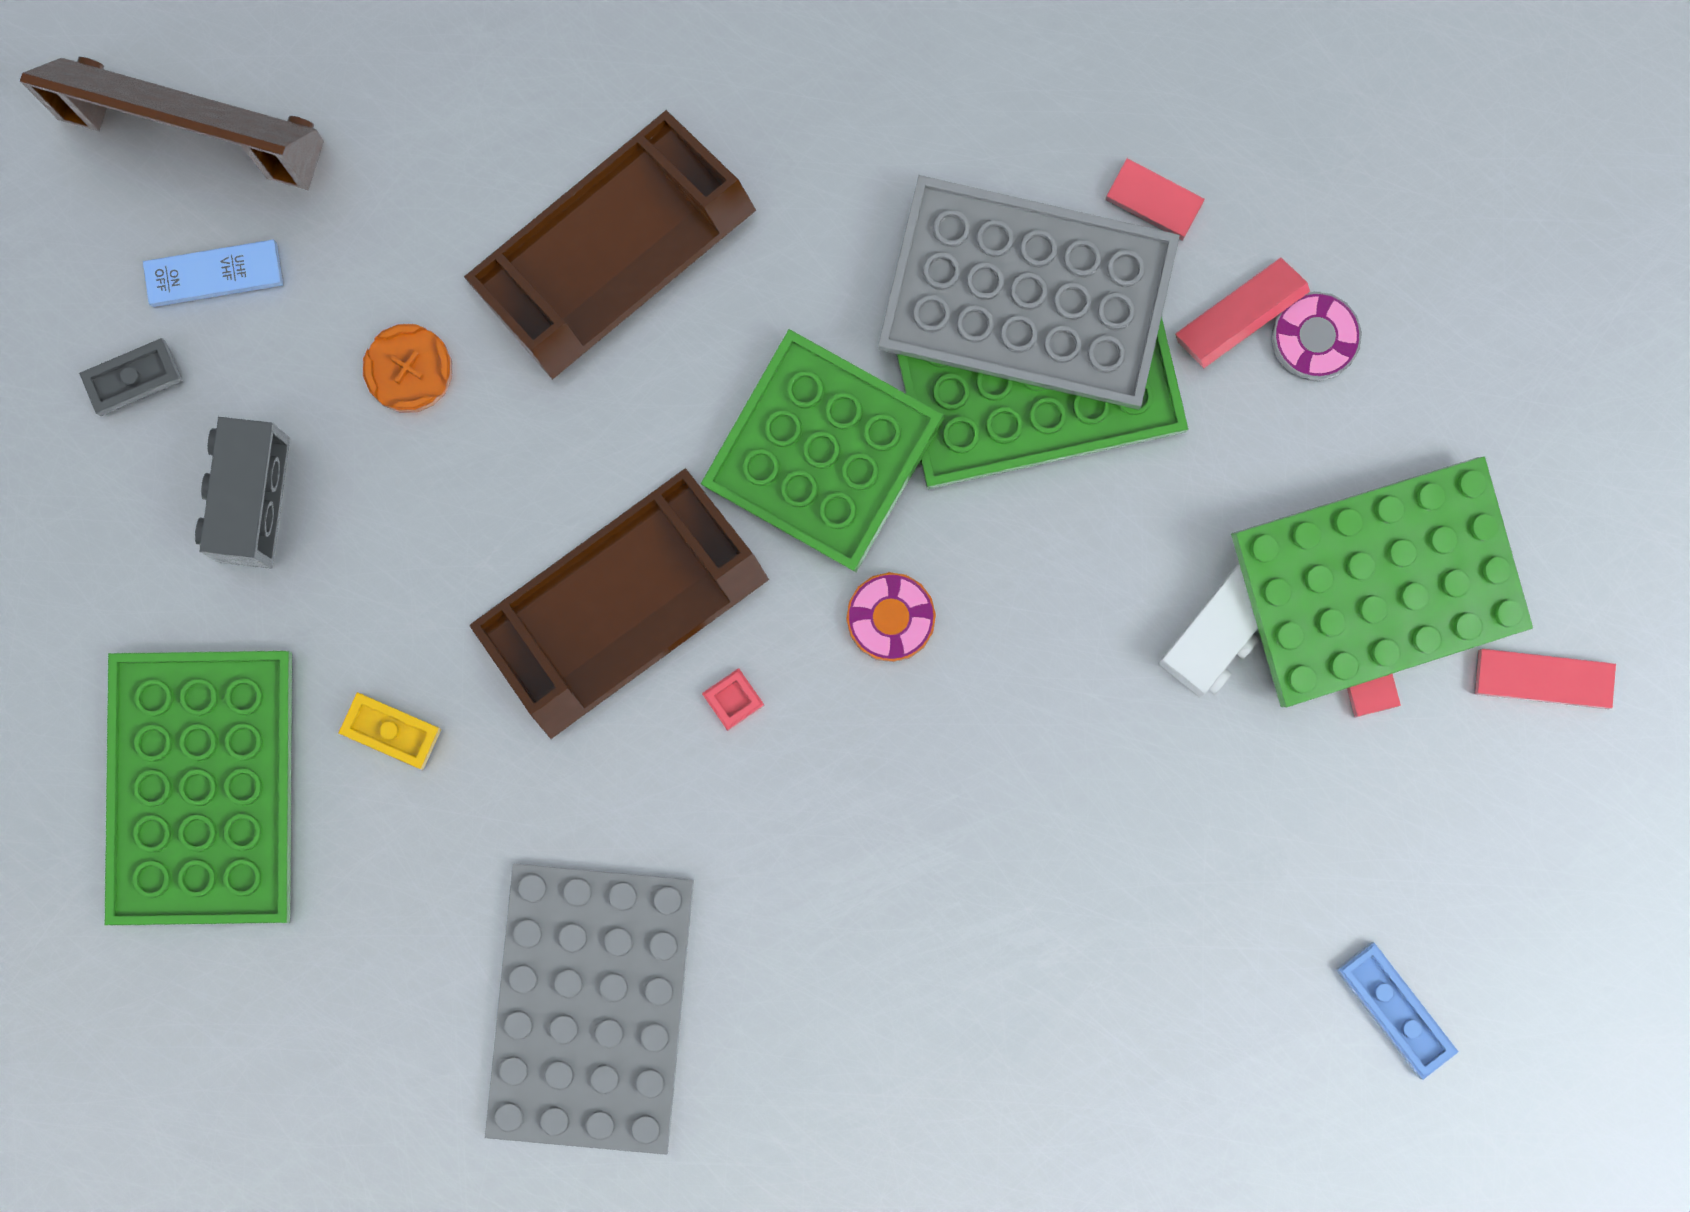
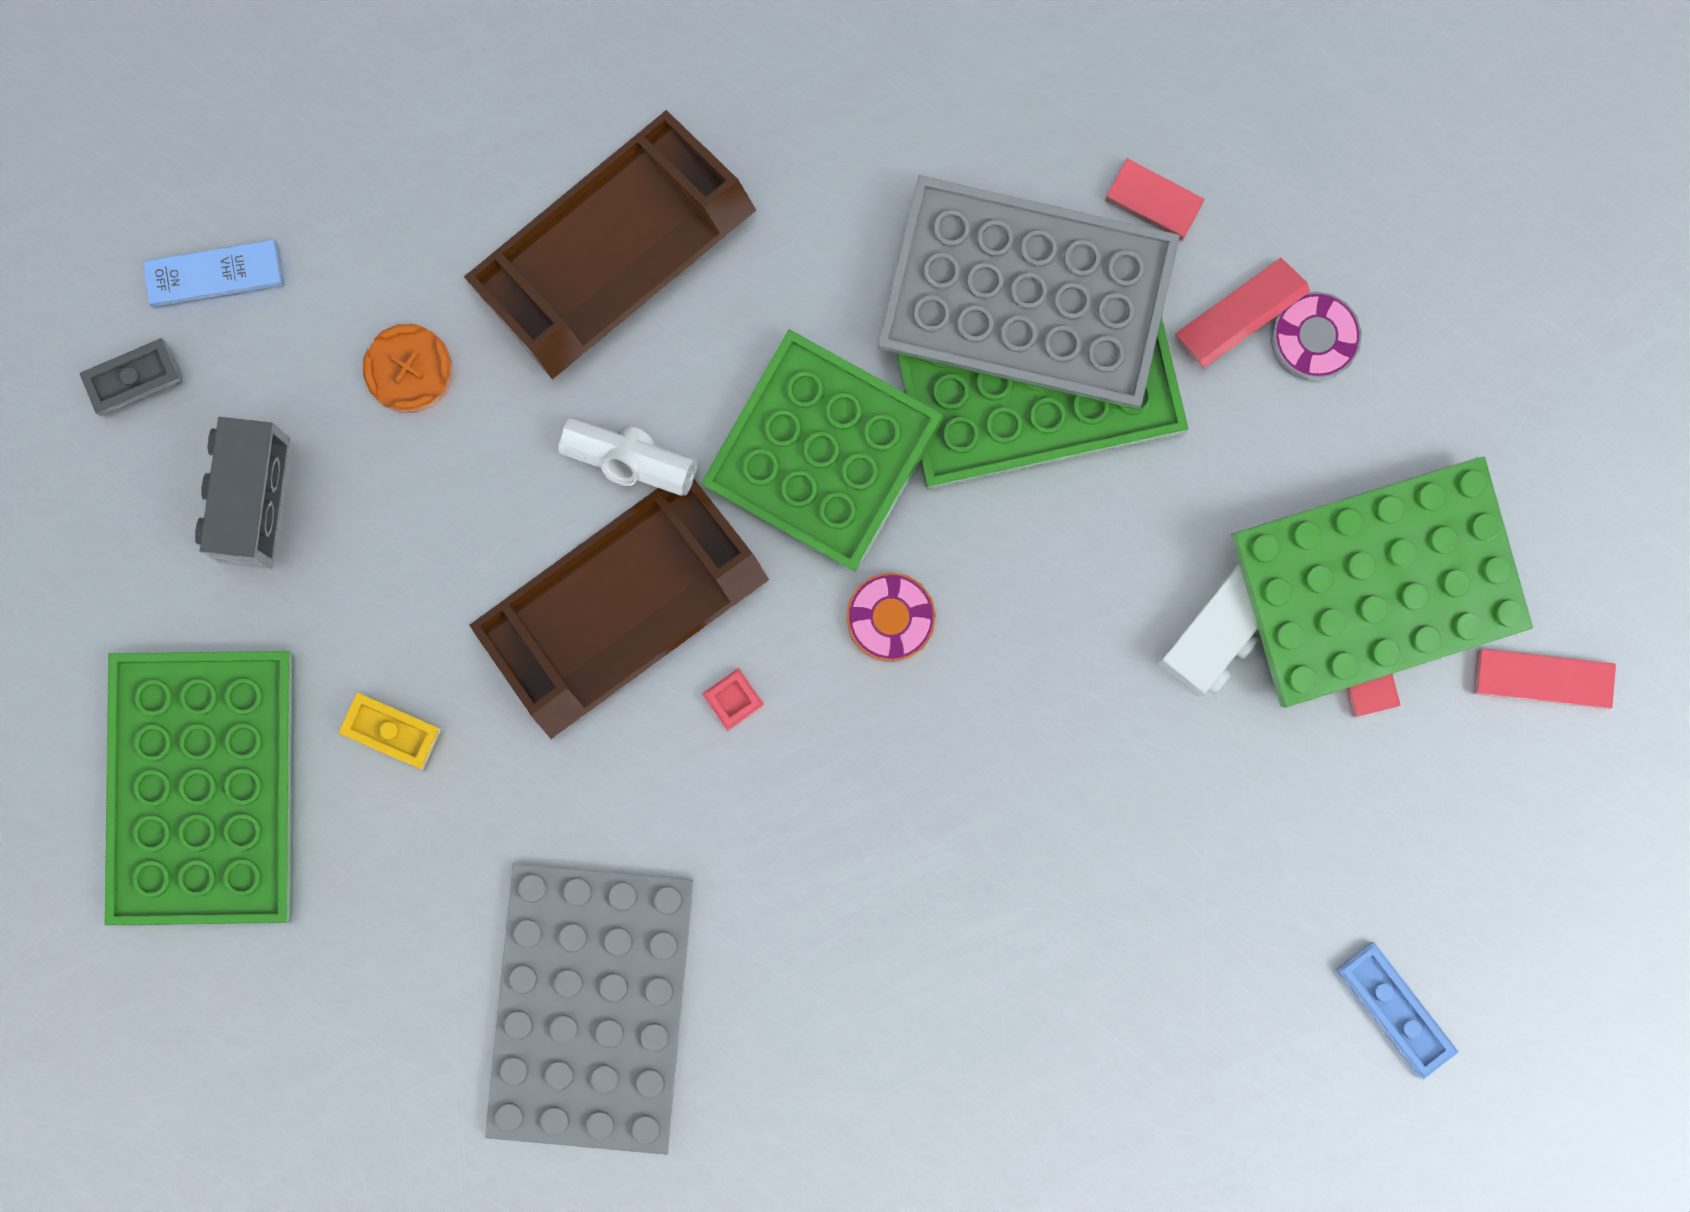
(84, 91): slope -> none
(627, 456): none -> white piece

